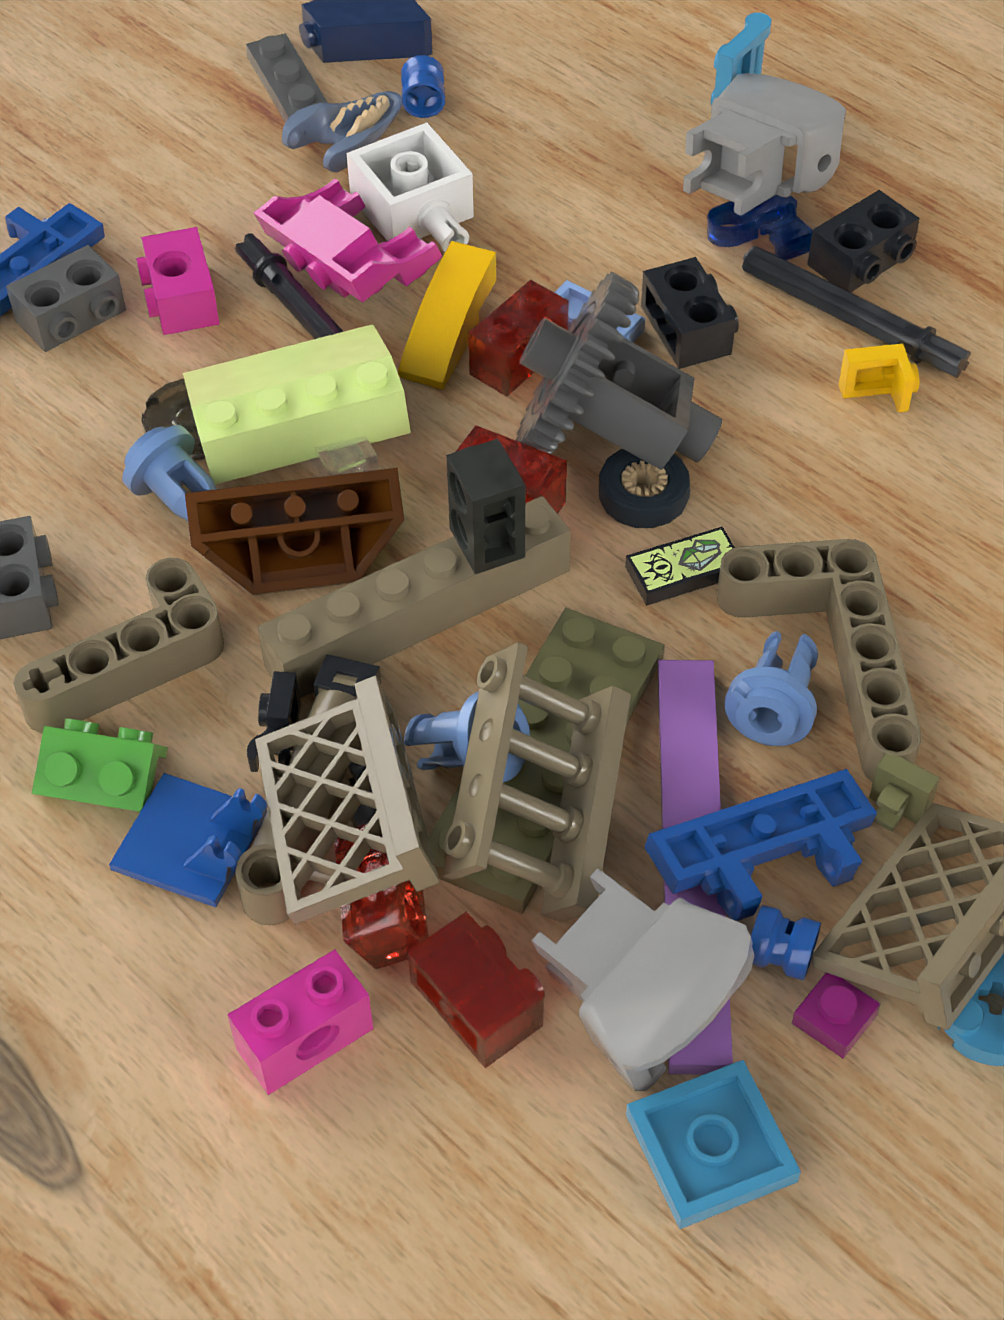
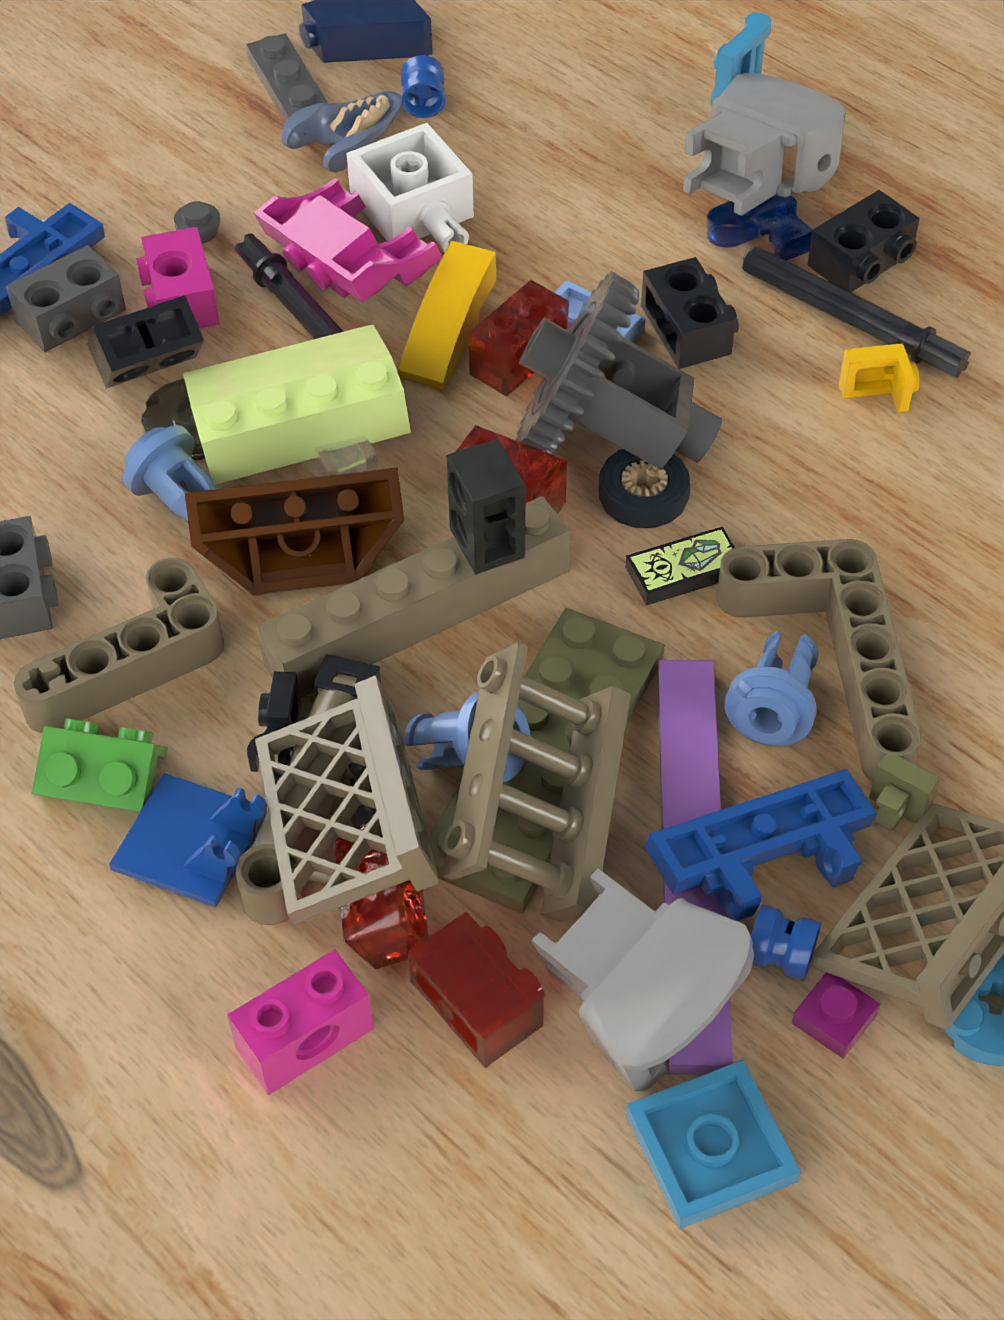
(145, 341): none -> black brick
(198, 215): none -> dark grey plate

